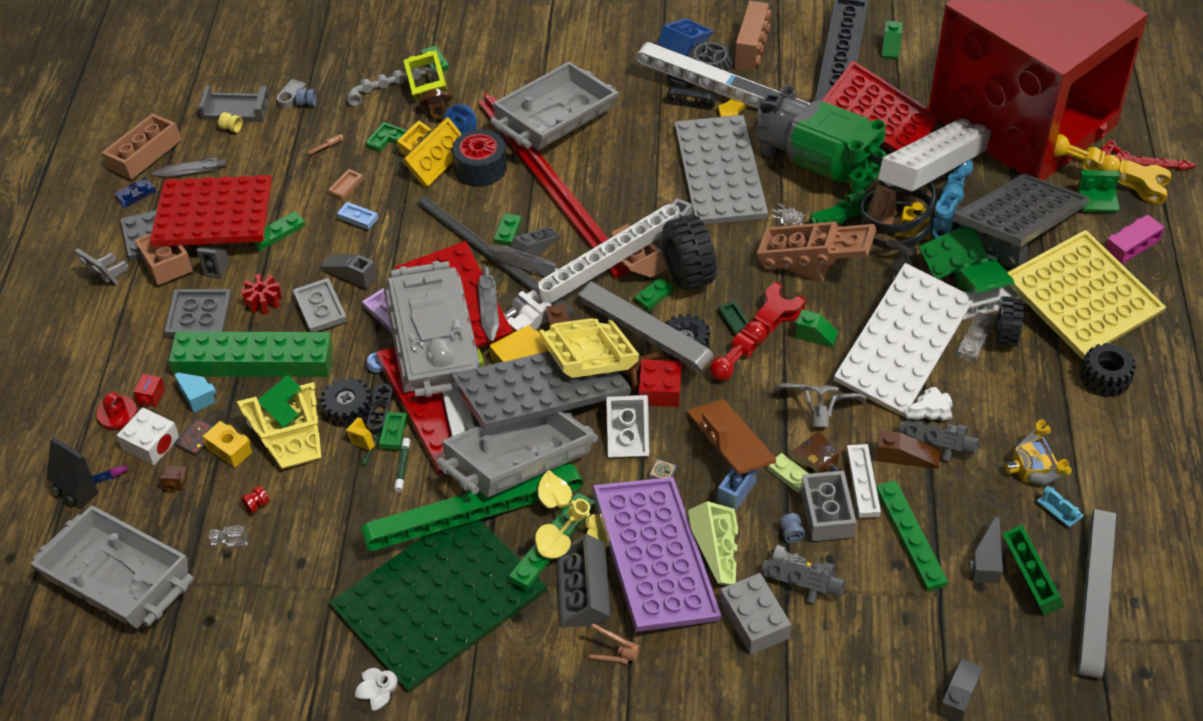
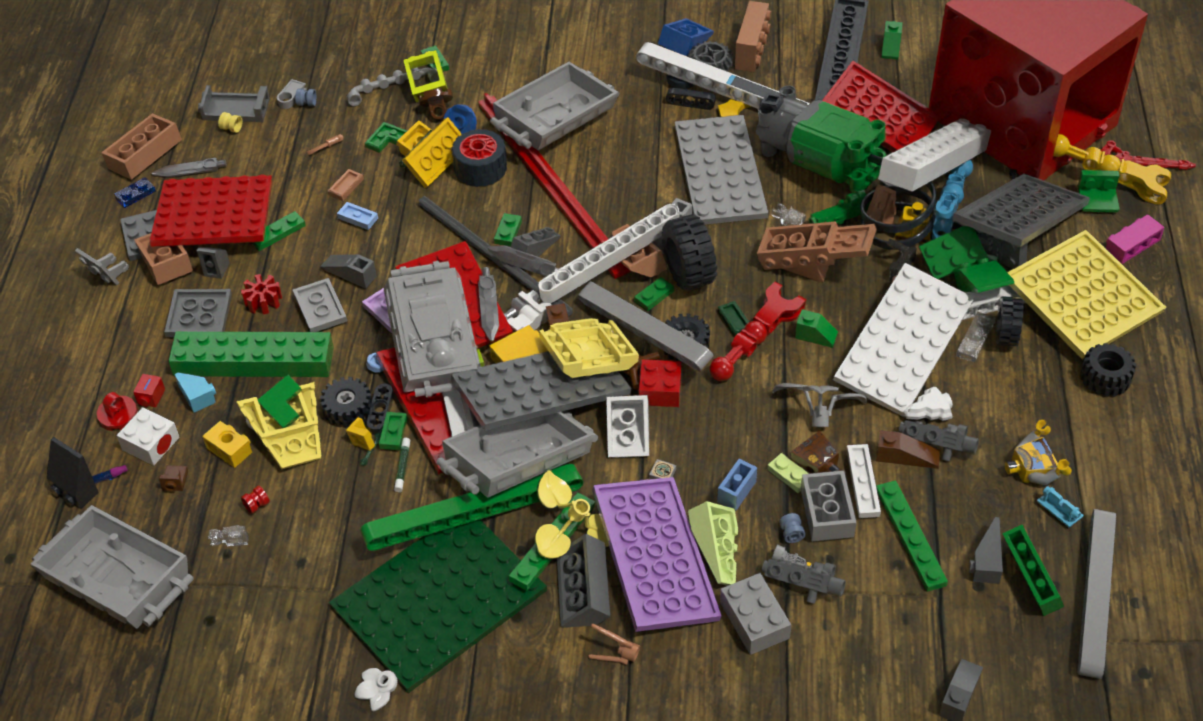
(191, 439): piece -> none
(731, 436): dark orange bracket -> none

